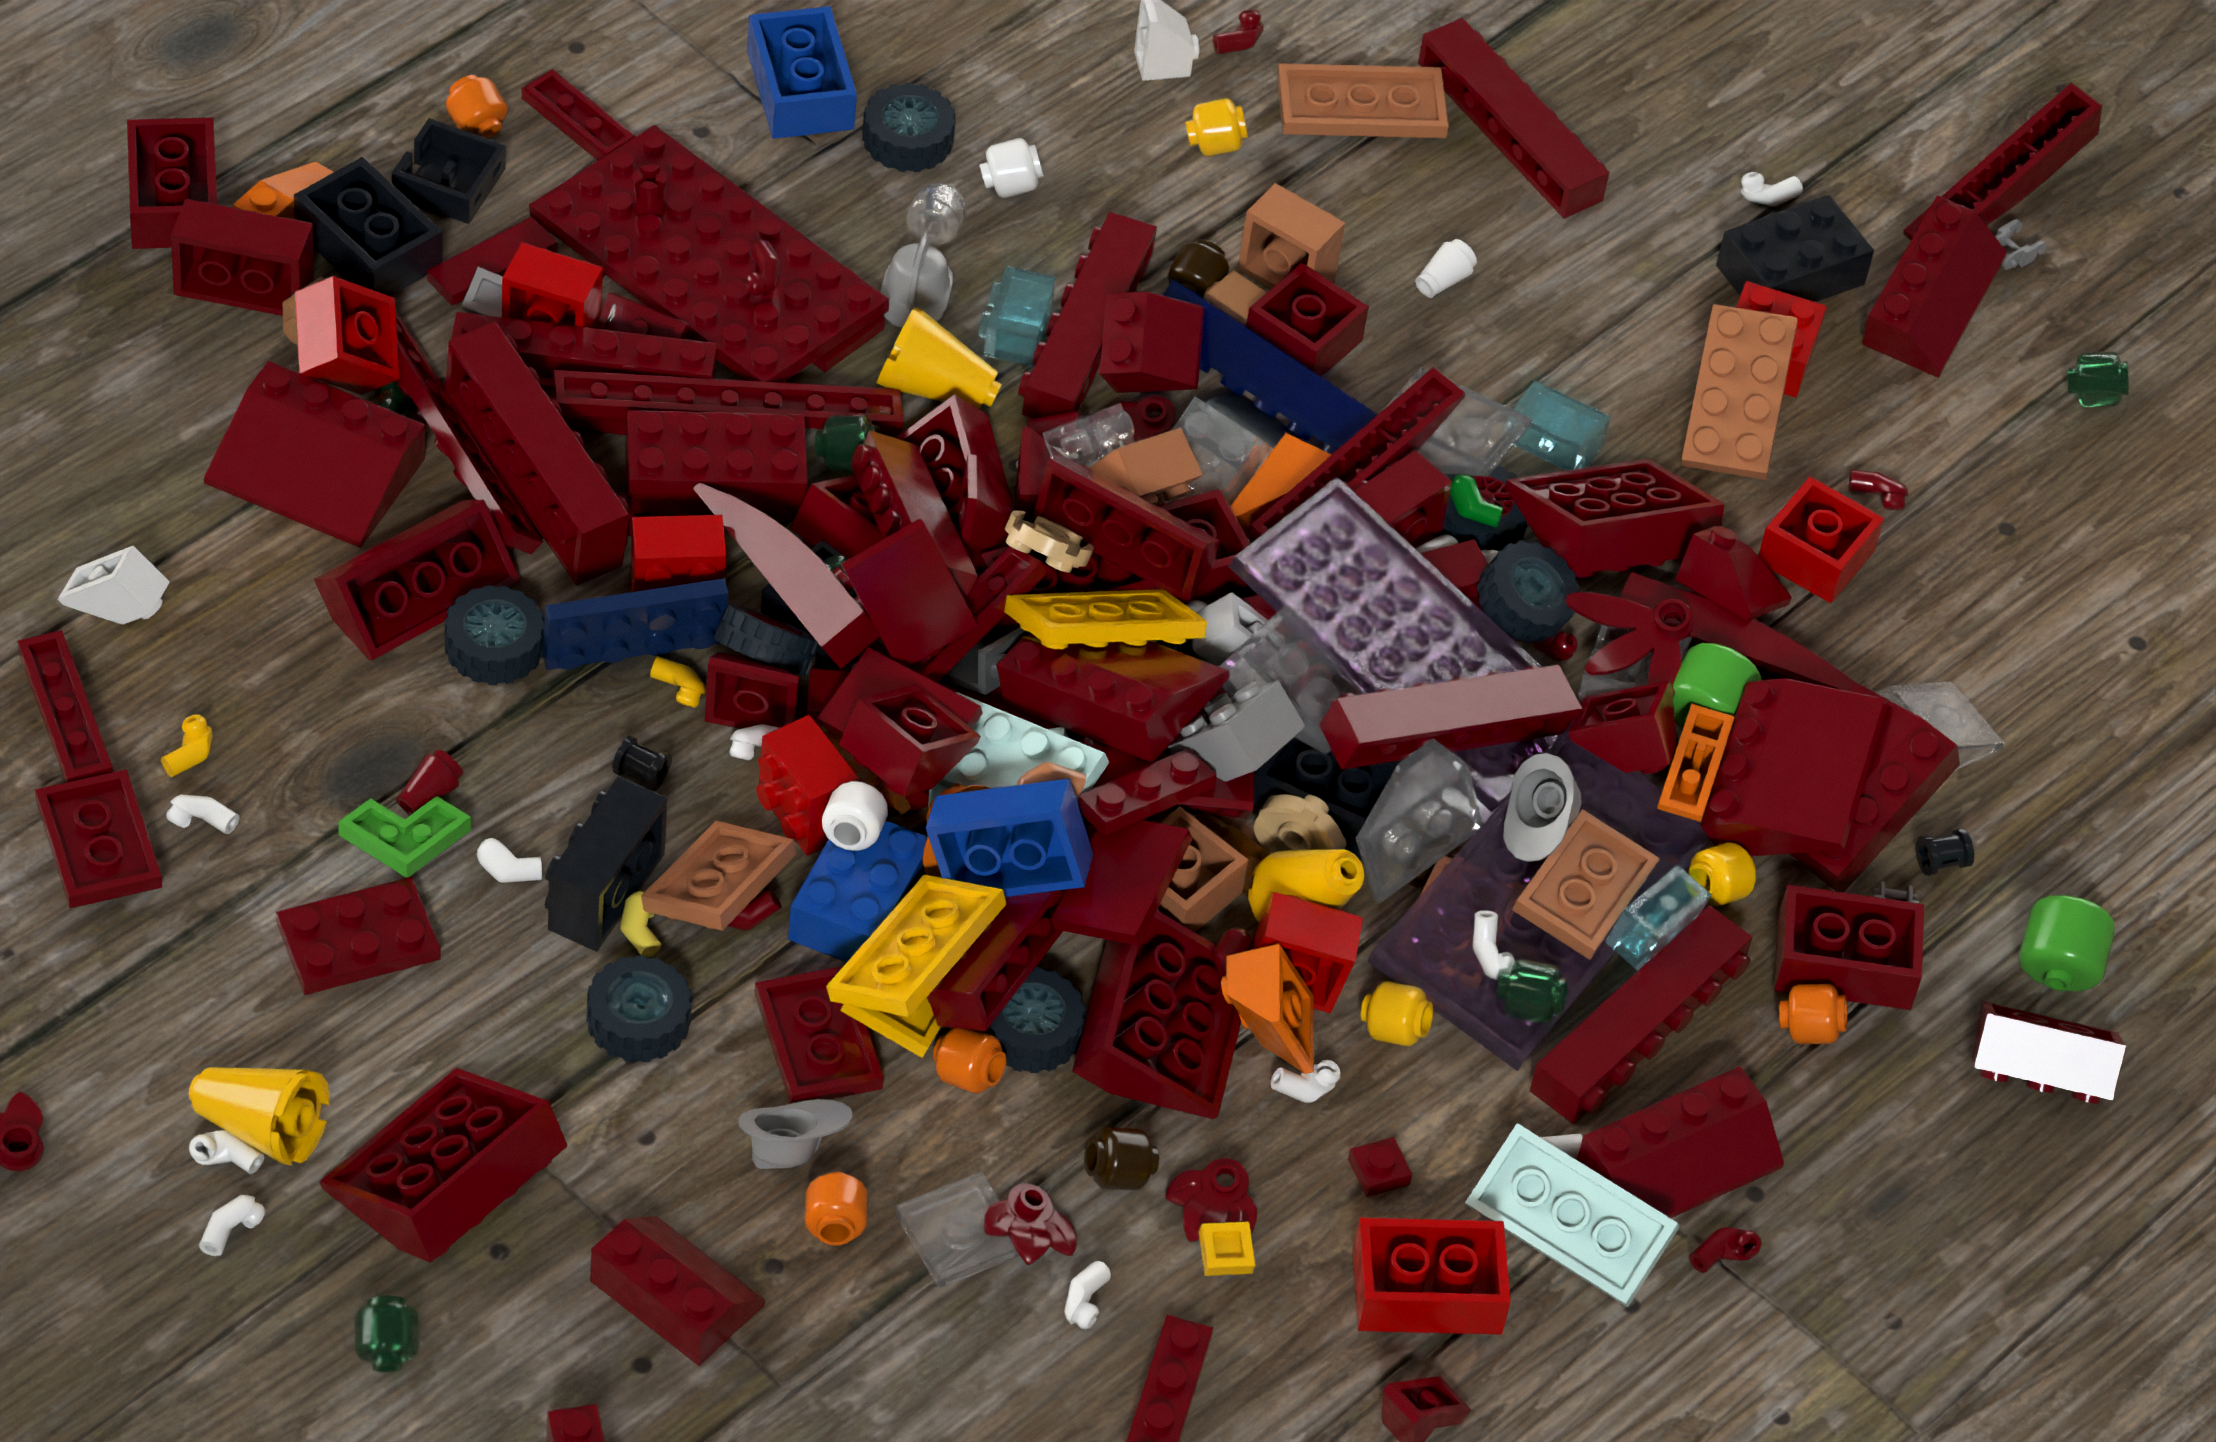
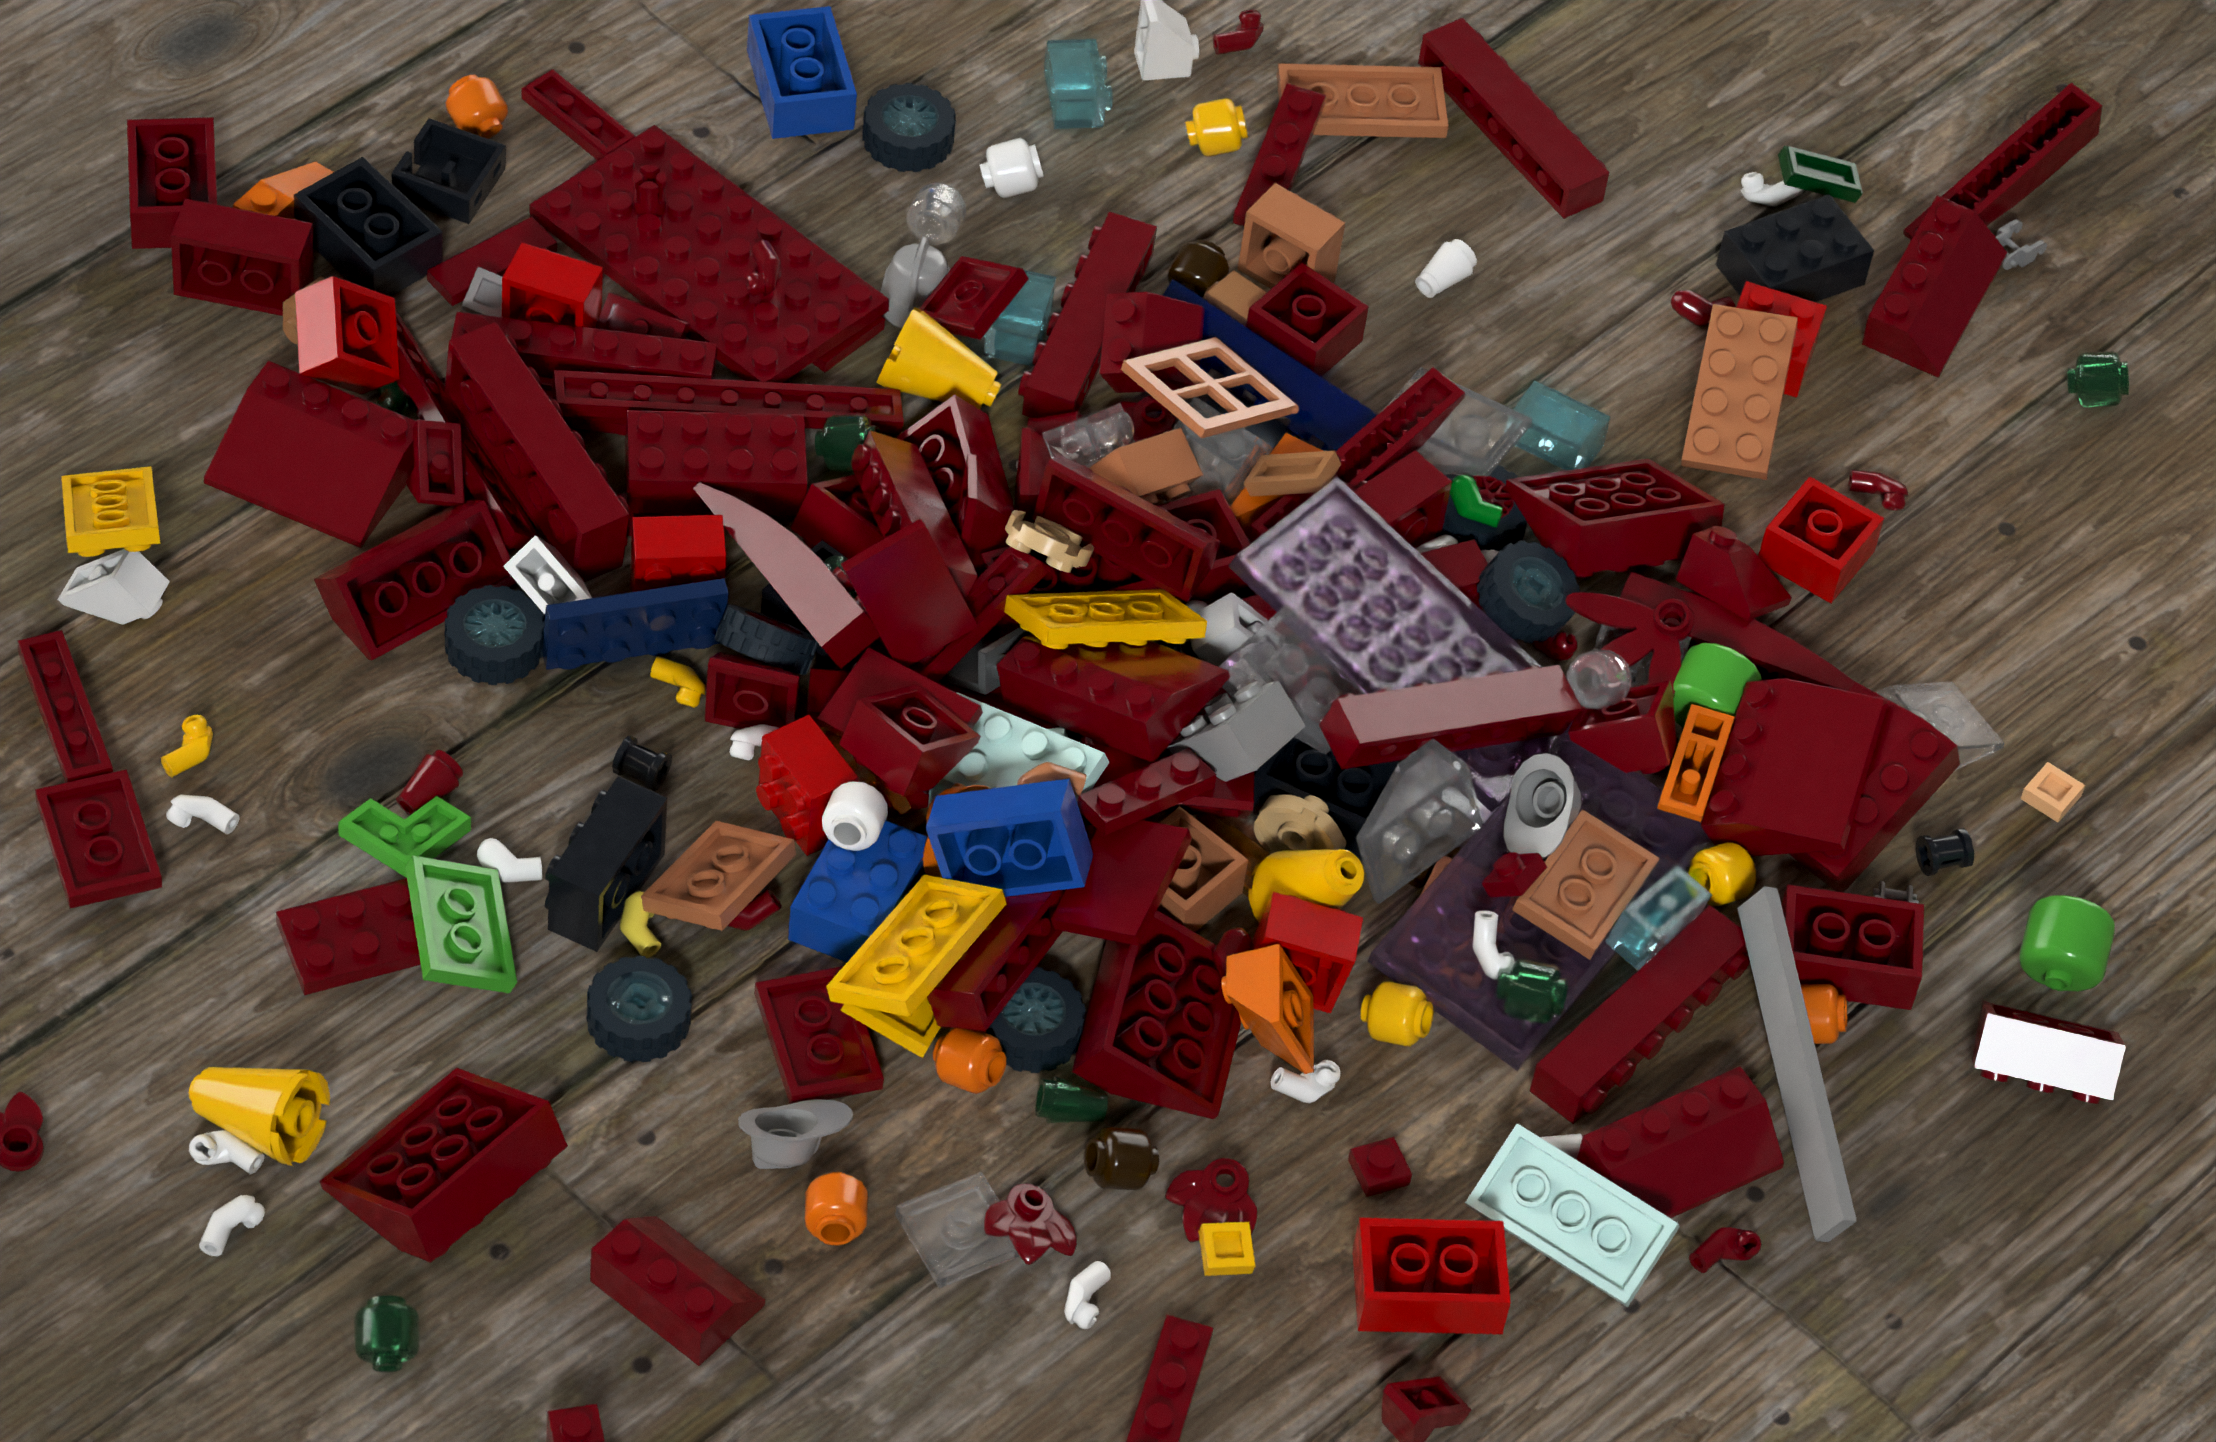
(110, 511): none -> yellow plate
(437, 463): none -> dark red slope
(460, 924): none -> bright green plate
(546, 575): none -> white slope
(973, 296): none -> dark red tile
(1068, 1102): none -> clear green cone
(1076, 83): none -> clear light blue brick
(1182, 358): none -> nougat window
(1282, 146): none -> dark red plate
(1292, 473): none -> medium nougat tile
(1513, 874): none -> dark red plate
(1599, 678): none -> clear head
(1695, 307): none -> dark red arm
(1796, 1065): none -> light grey tile
(1820, 174): none -> dark green tile
(2052, 792): none -> light nougat plate

